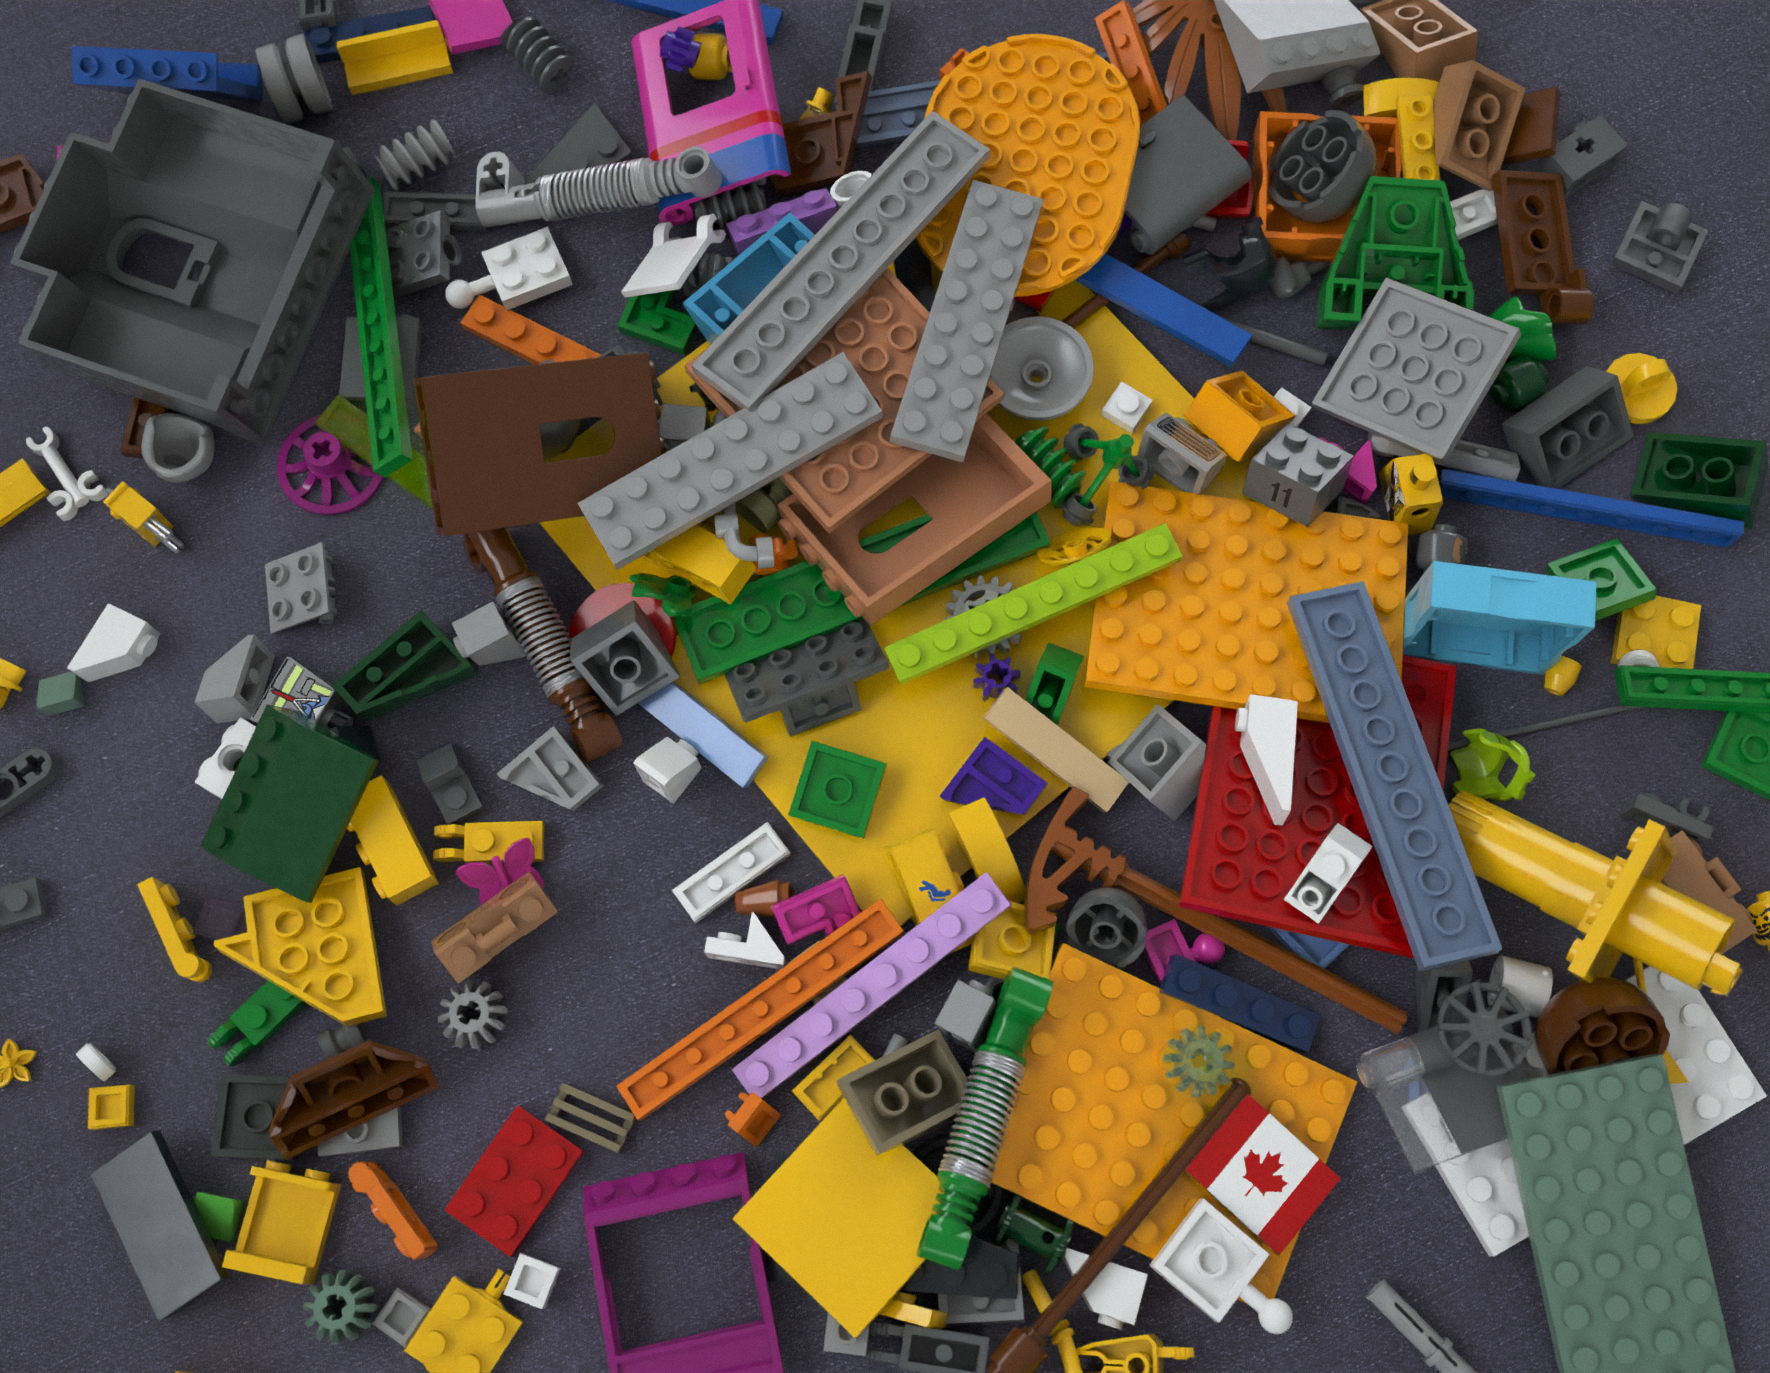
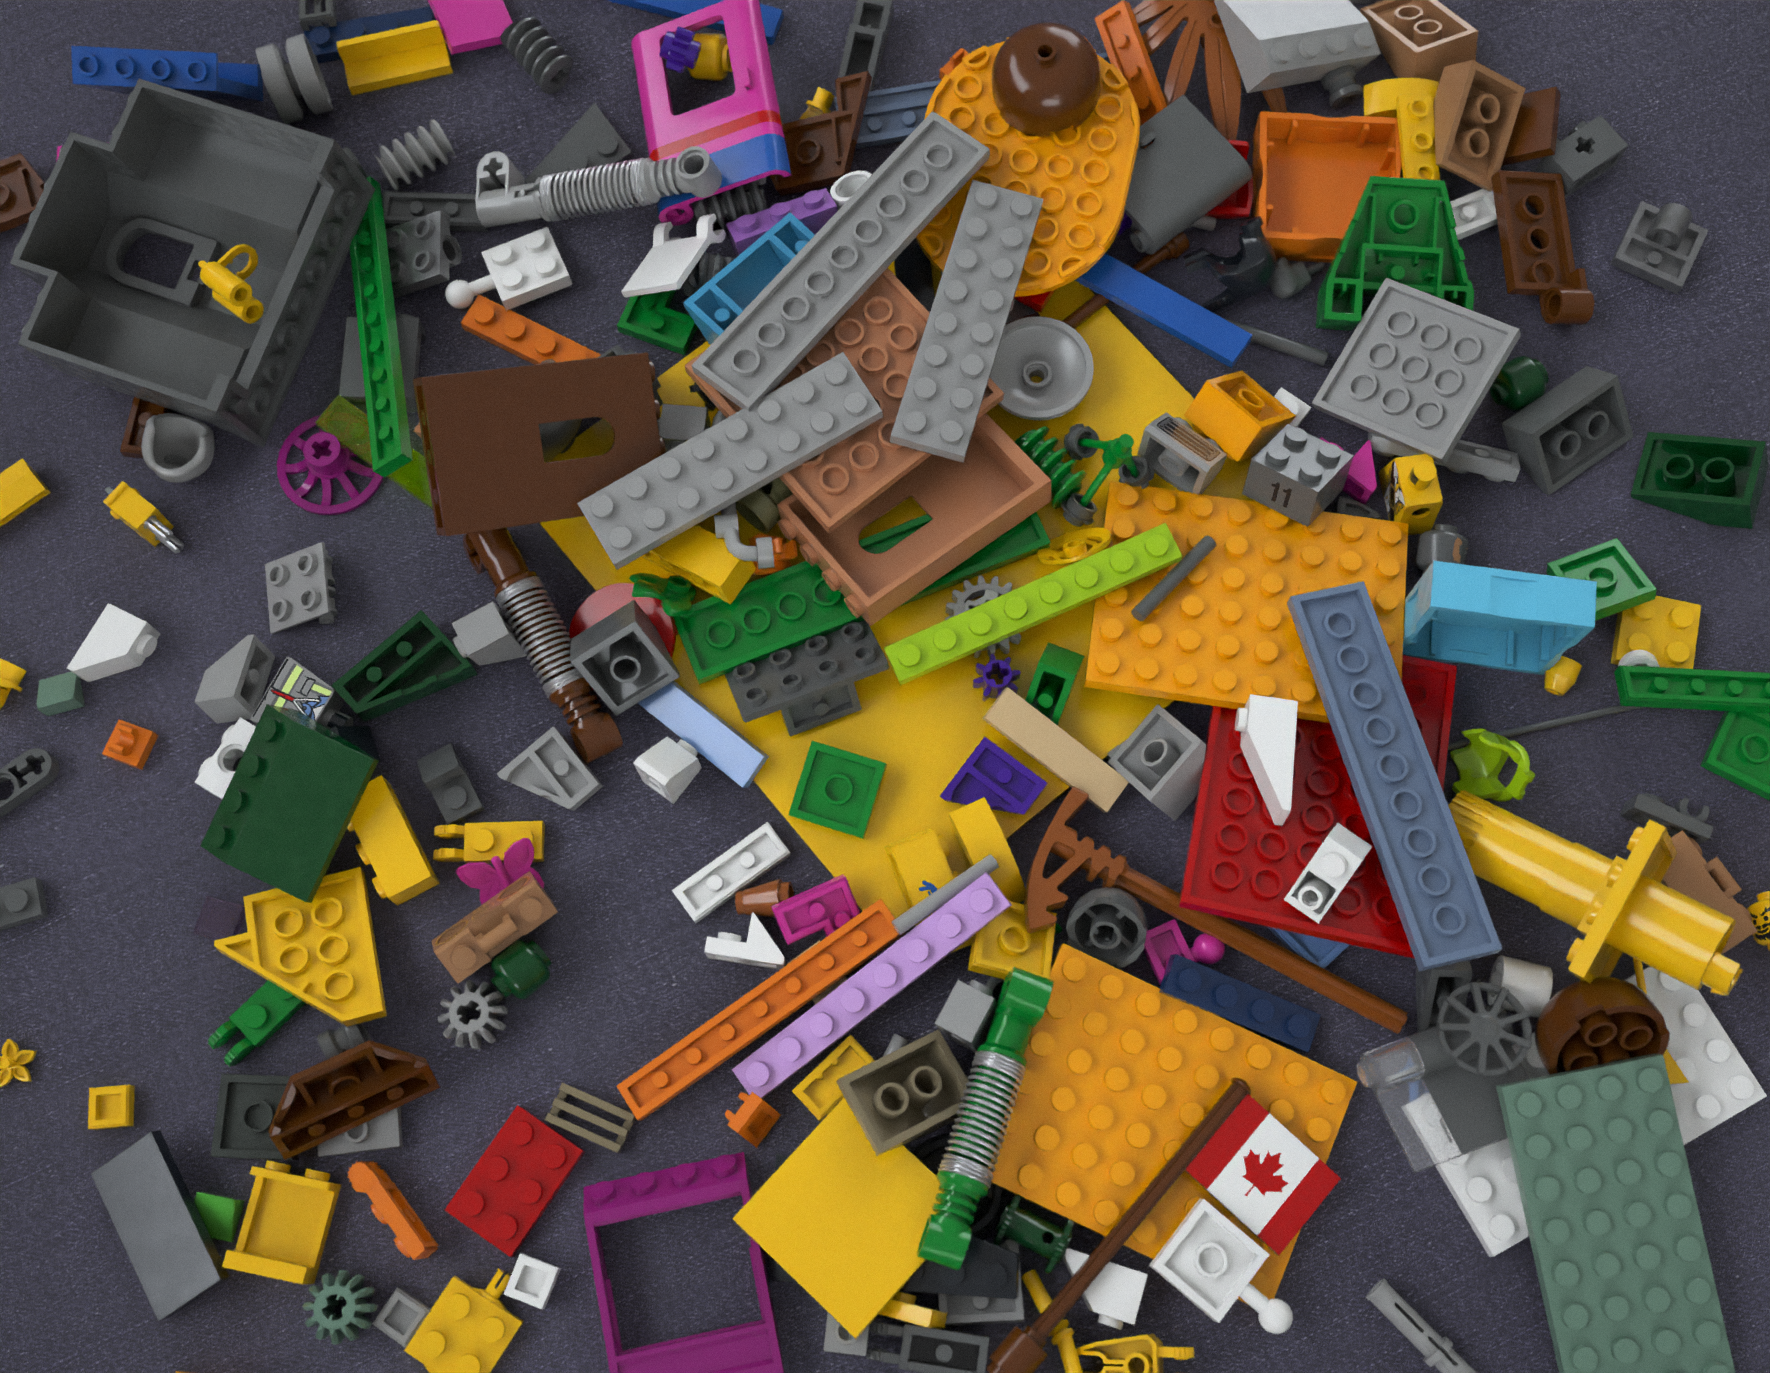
(76, 492): white bar -> none
(96, 1061): white tile -> none
(130, 744): none -> orange tile
(174, 930): yellow plate -> none
(231, 289): none -> yellow piece
(520, 969): none -> dark green head
(943, 895): none -> light grey bar
(1046, 79): none -> reddish brown cylinder
(1126, 407): white plate -> none
(1173, 578): none -> dark grey bar
(1198, 1045): clear light blue gear -> none
(1325, 166): dark grey cylinder -> none
(1535, 329): green hat -> none
(1589, 508): blue tile -> none
(1646, 386): yellow tile -> none

